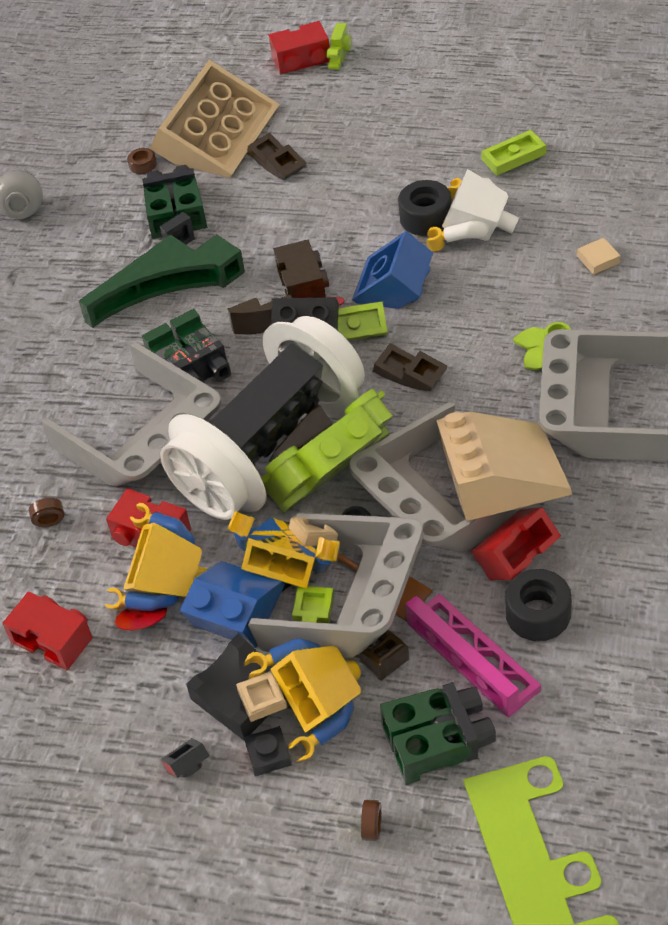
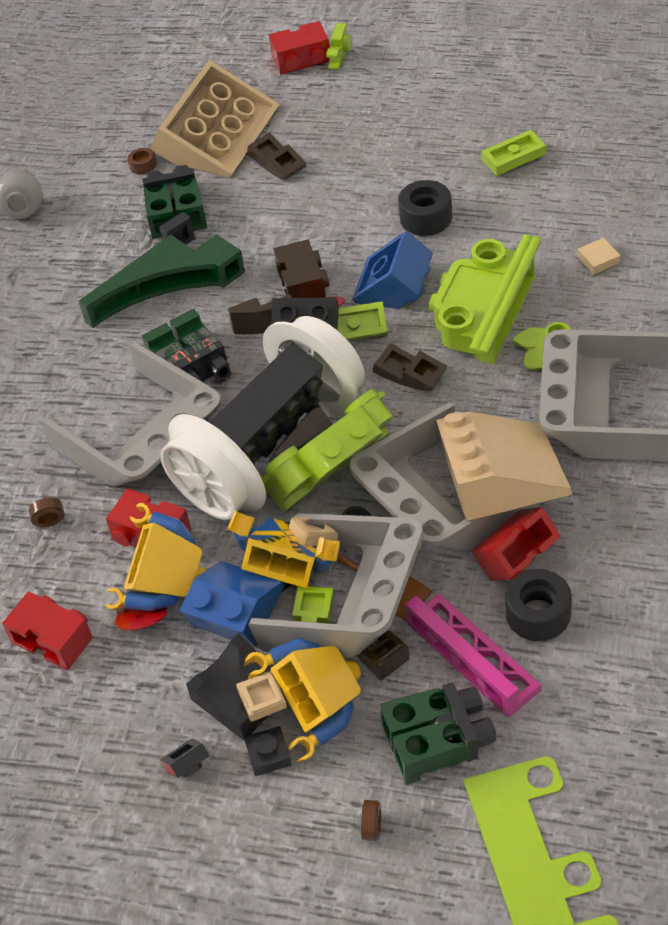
(473, 213): white torso -> none
(484, 296): none -> lime brick

